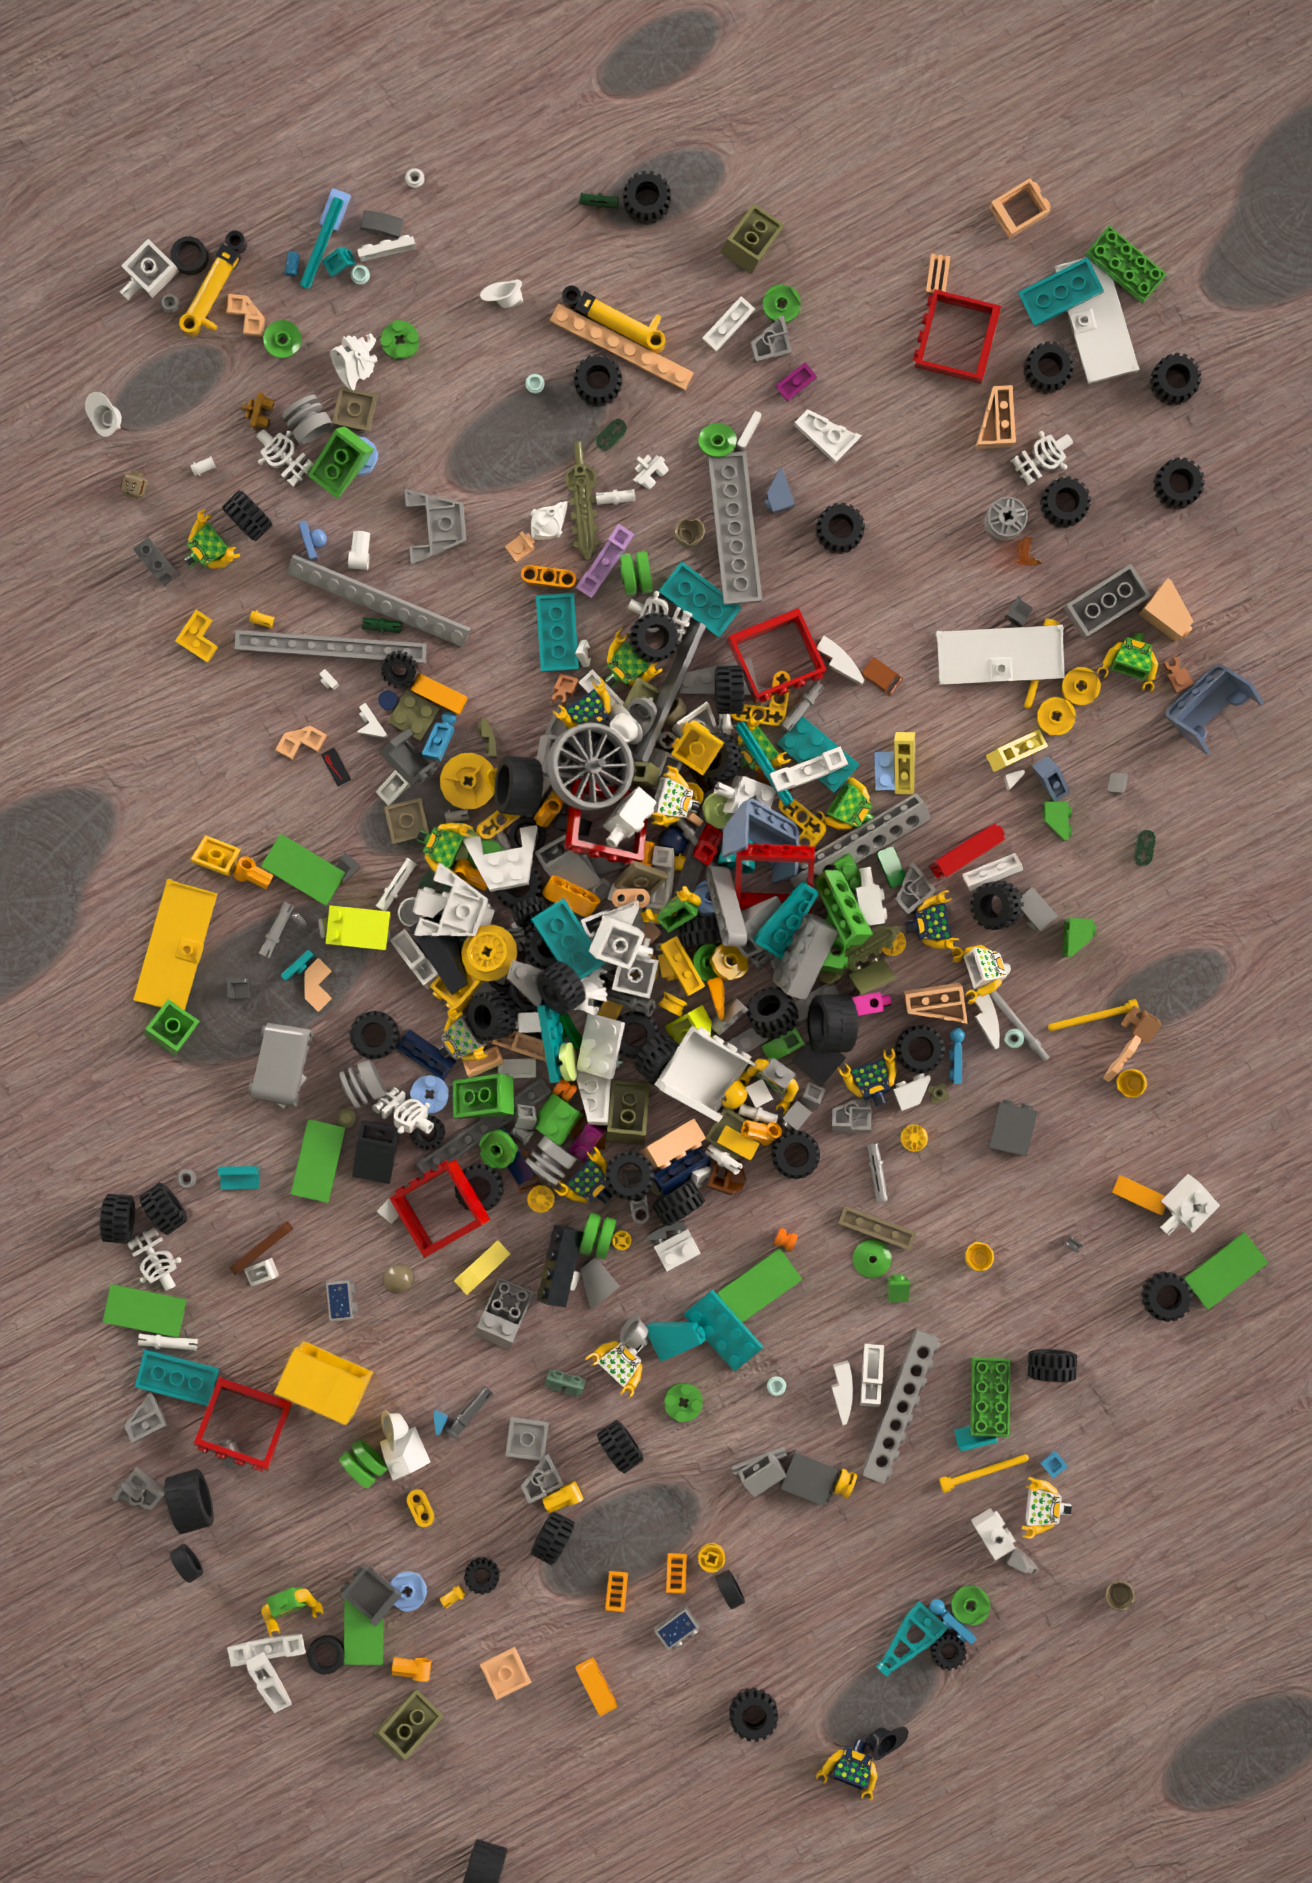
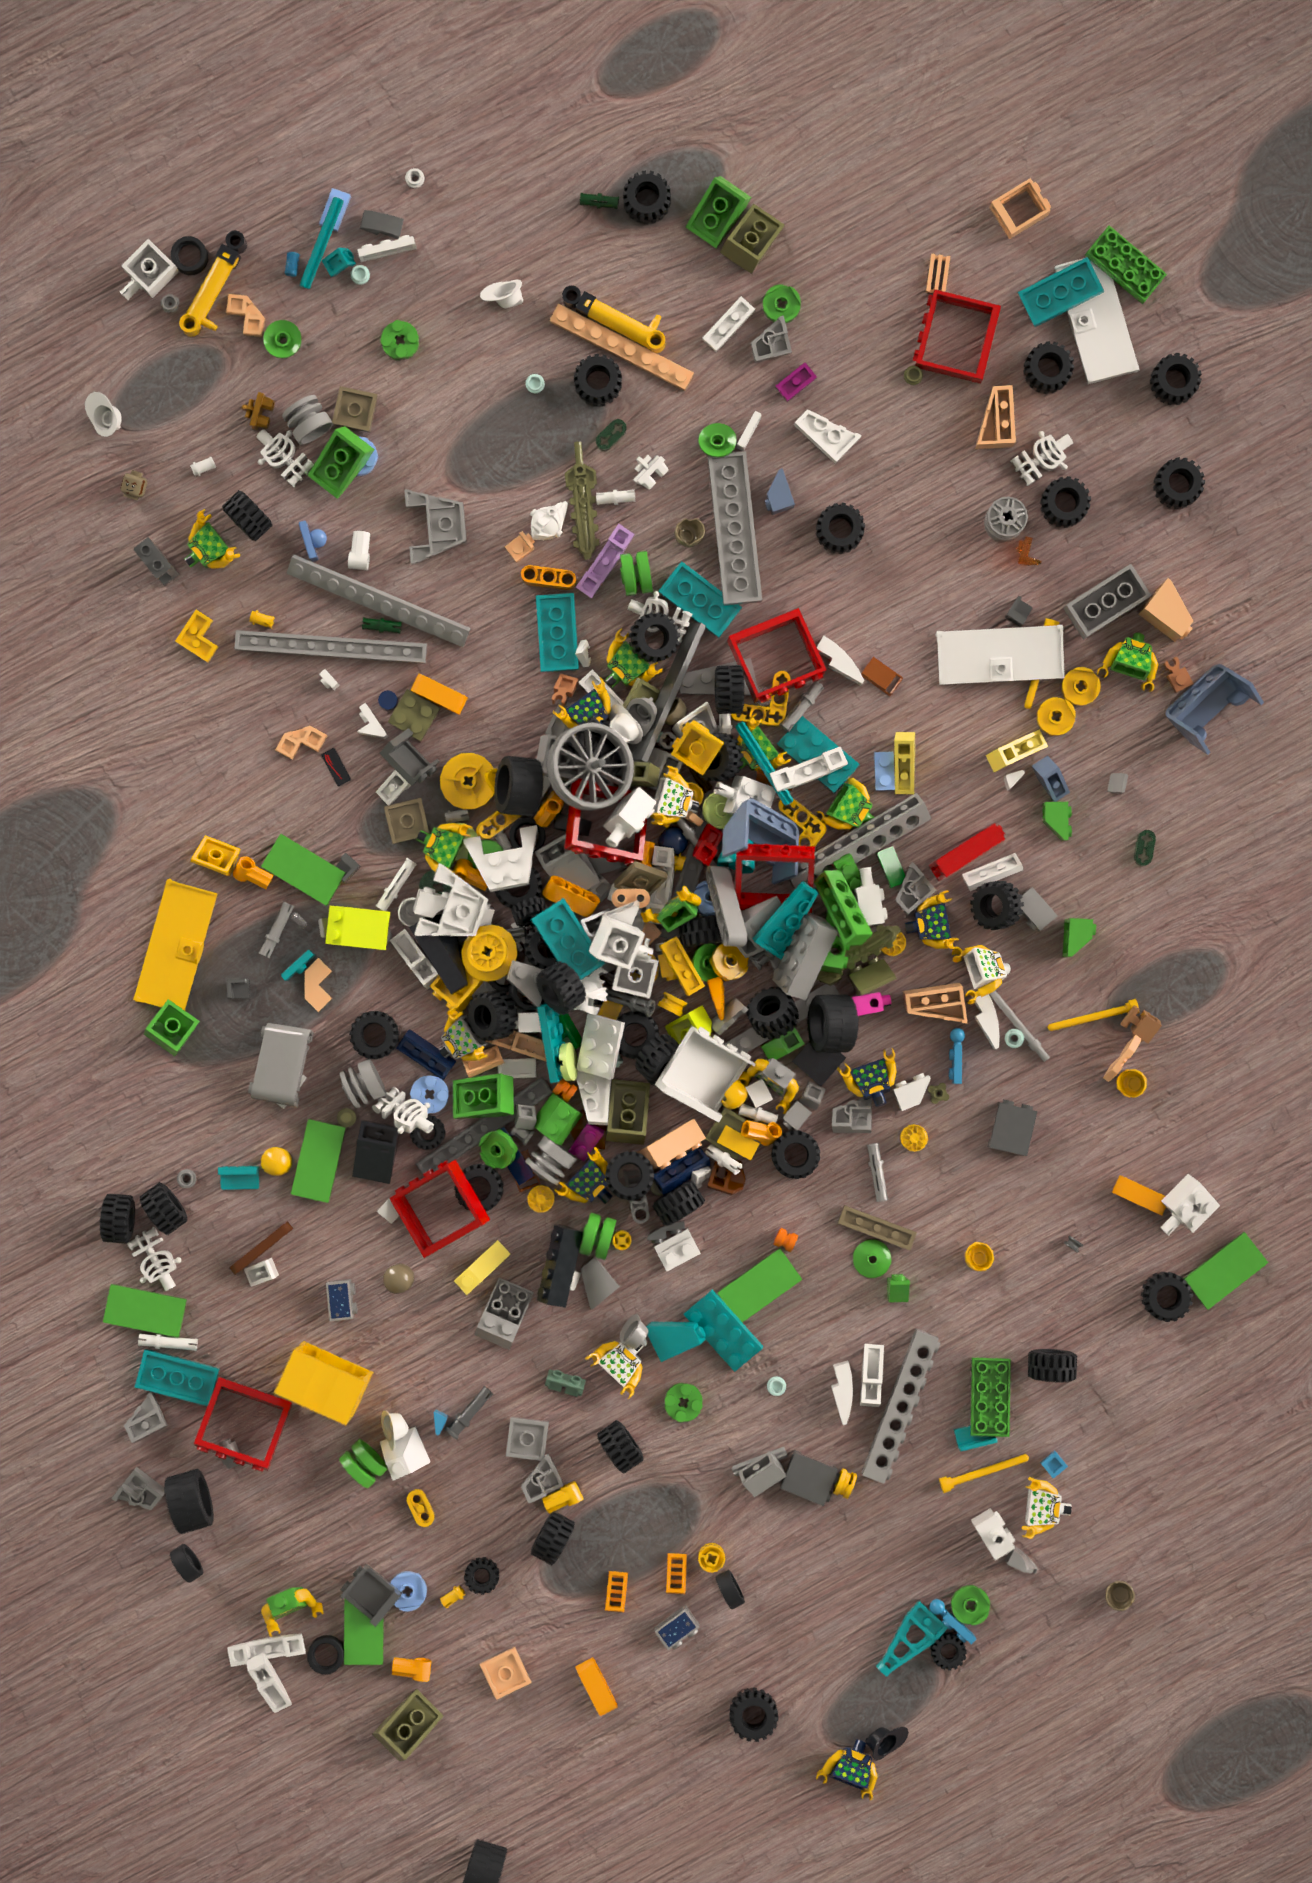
(276, 1161): none -> yellow hair
(354, 359): white helmet -> none
(395, 679): black tyre -> none
(440, 737): dark azure plate -> none
(487, 733): olive slope -> none
(718, 211): none -> bright green slope
(913, 375): none -> olive plate
(932, 1037): black tyre -> none

